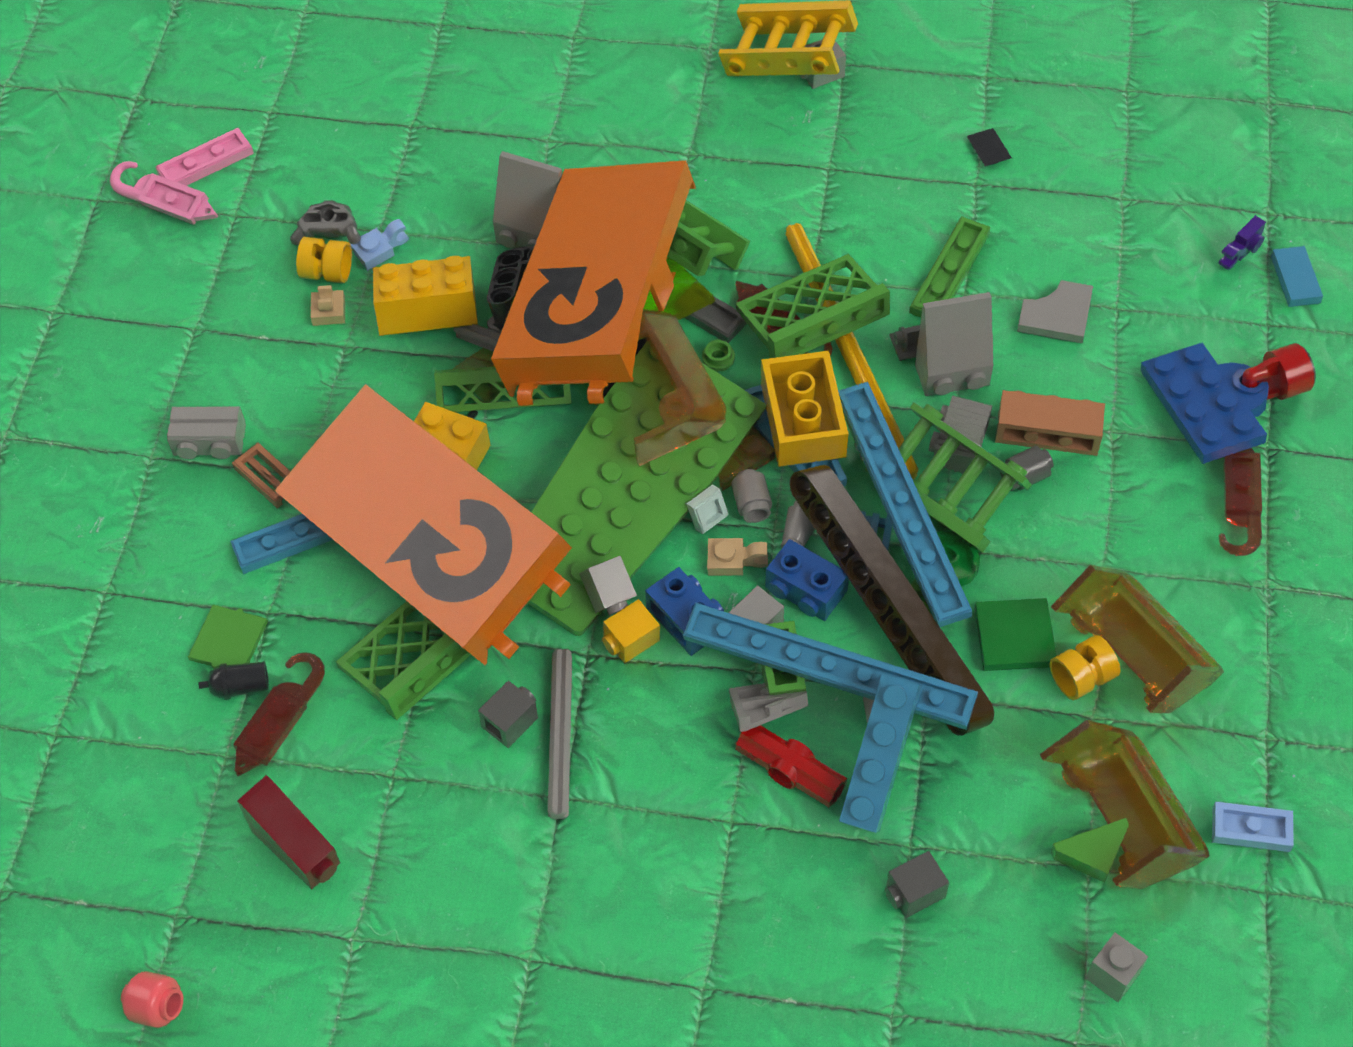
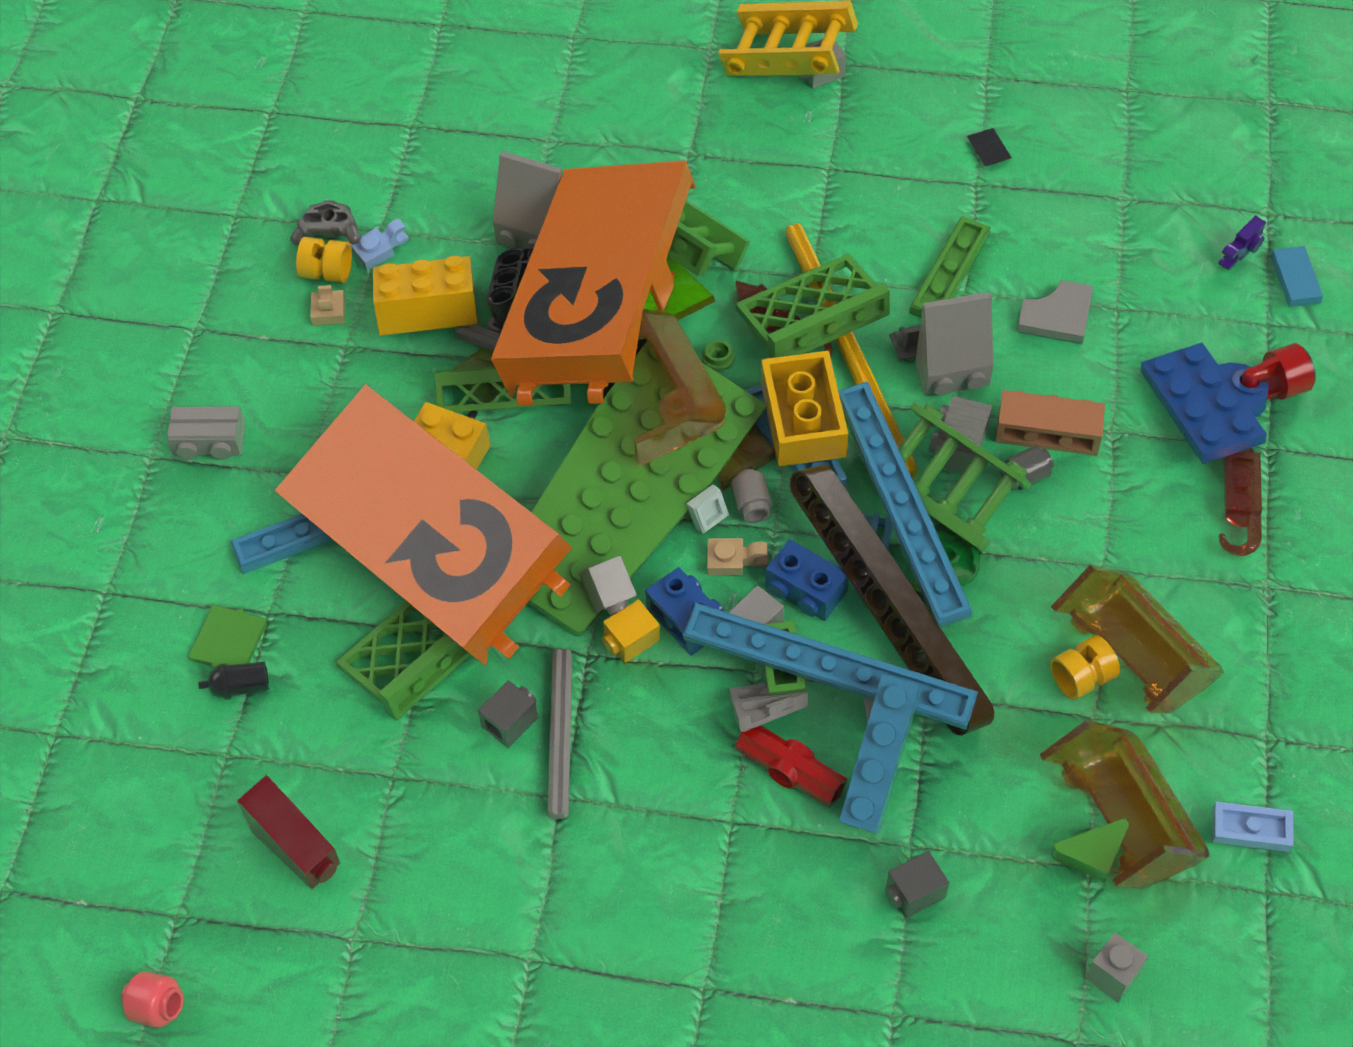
(164, 195): bright pink plate -> none
(206, 158): bright pink tile -> none
(254, 480): nougat tile -> none
(276, 716): clear red plate -> none
(718, 320): dark grey tile -> none
(797, 526): light grey cone -> none
(1015, 634): green tile -> none

